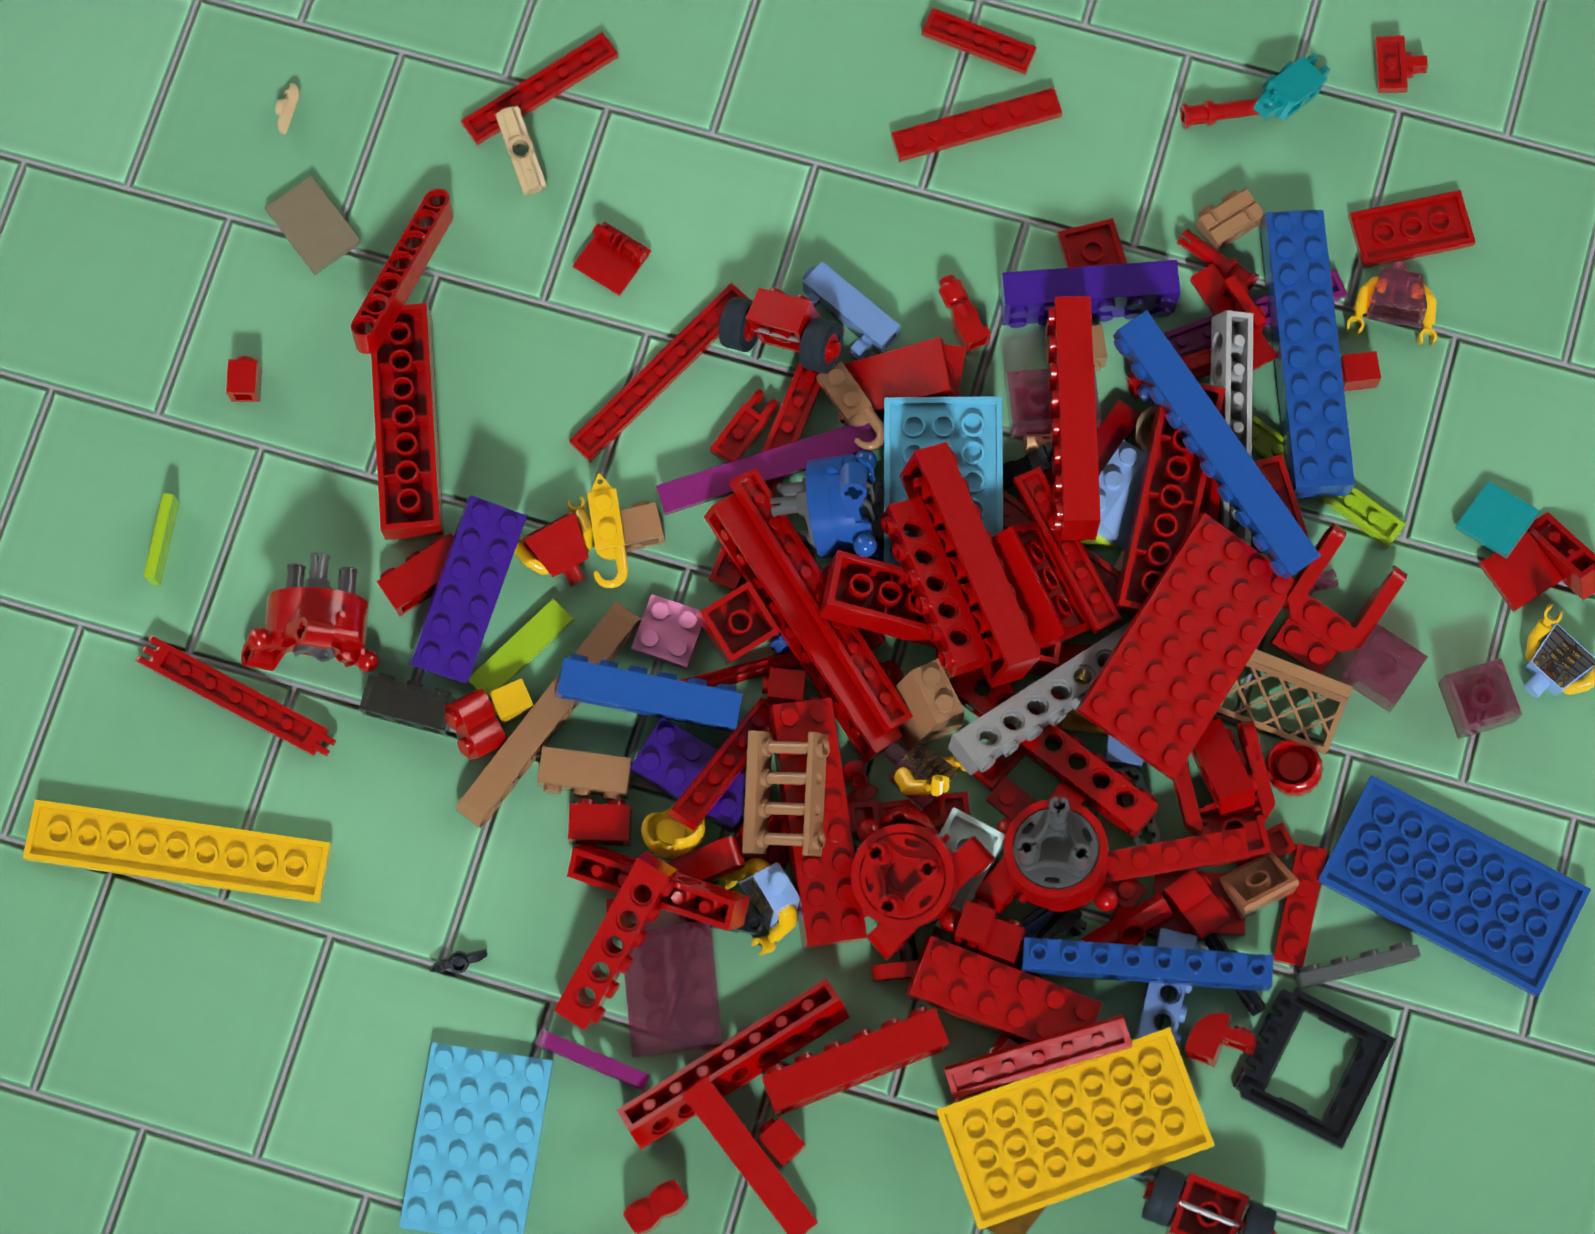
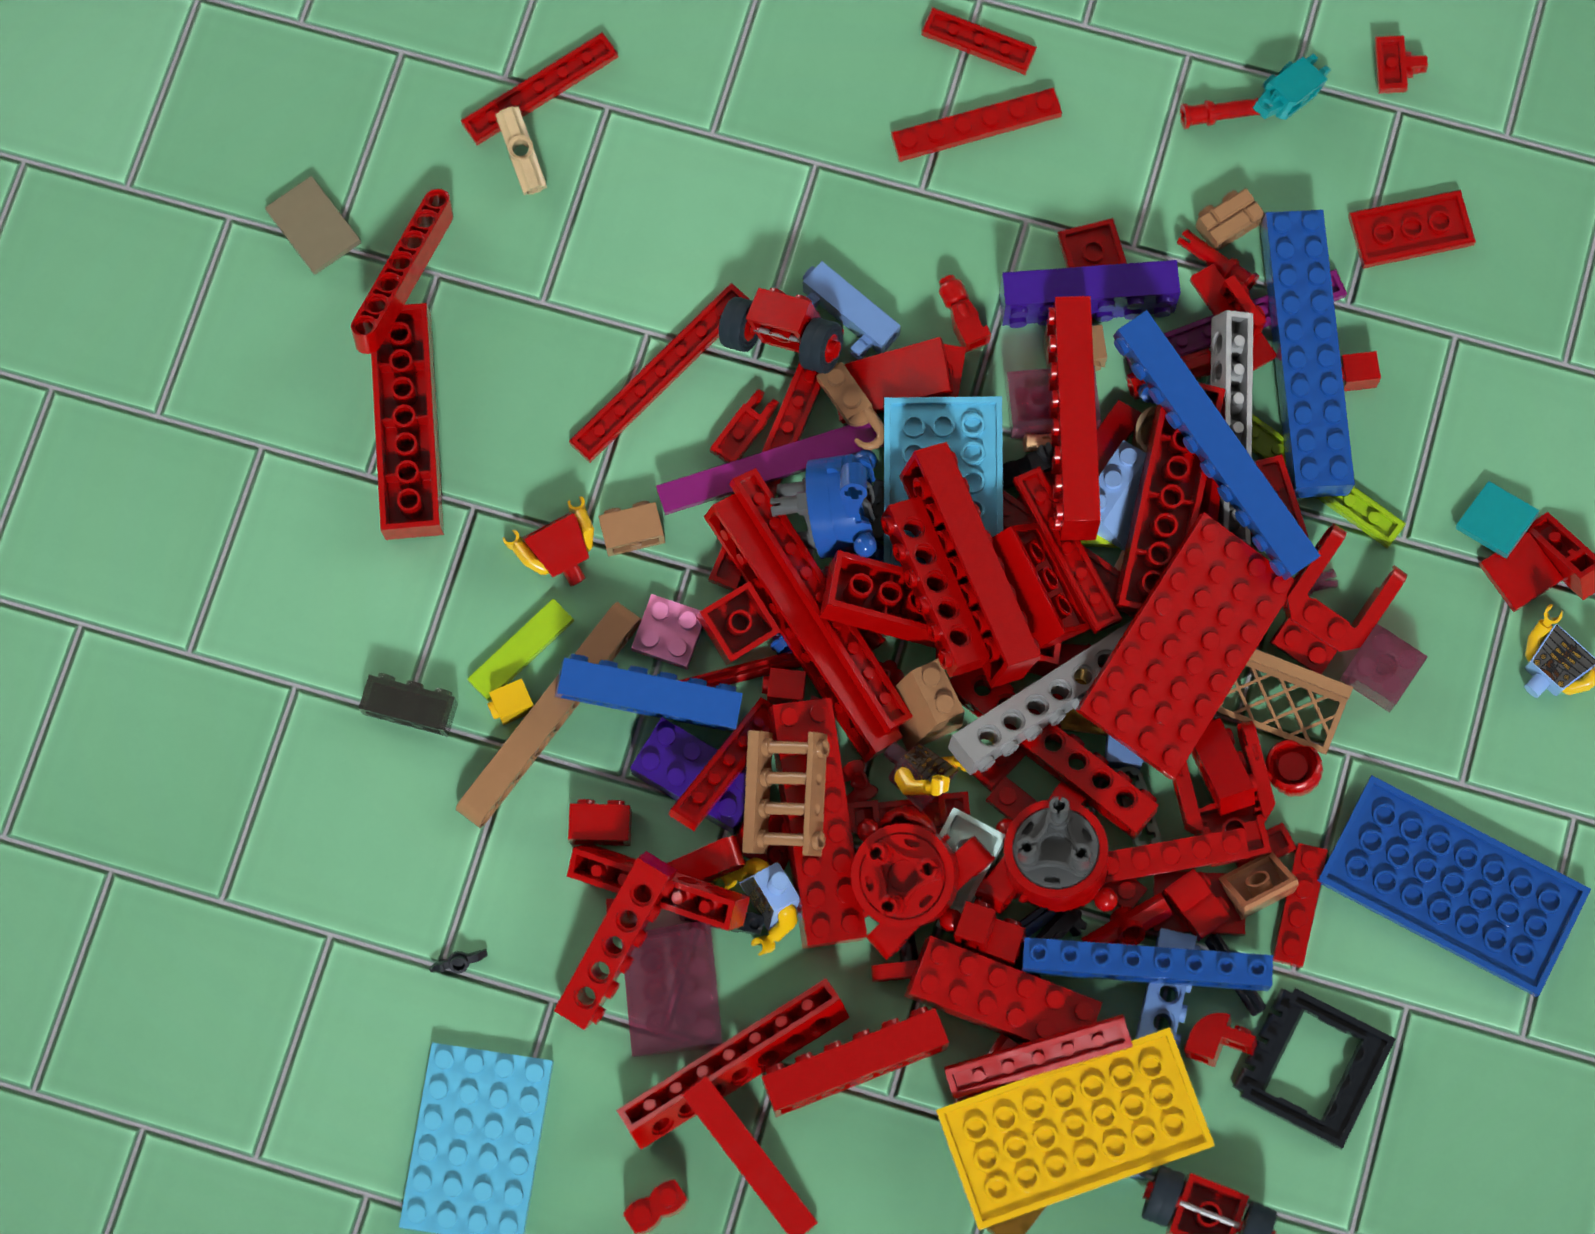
(161, 539): lime tile -> none
(177, 851): yellow plate -> none
(236, 697): red hinge -> none
(244, 379): red brick -> none
(286, 107): tan piece -> none
(313, 620): red piece -> none
(417, 577): red brick -> none
(467, 590): dark purple brick -> none
(475, 724): red brick -> none
(584, 773): medium nougat brick -> none
(592, 1060): magenta beam -> none
(607, 530): yellow plate -> none
(611, 258): red hinge -> none
(669, 837): yellow piece -> none
(780, 1141): red brick -> none
(1369, 961): dark grey plate -> none
(1397, 299): clear pink torso -> none
(1479, 698): clear pink brick -> none

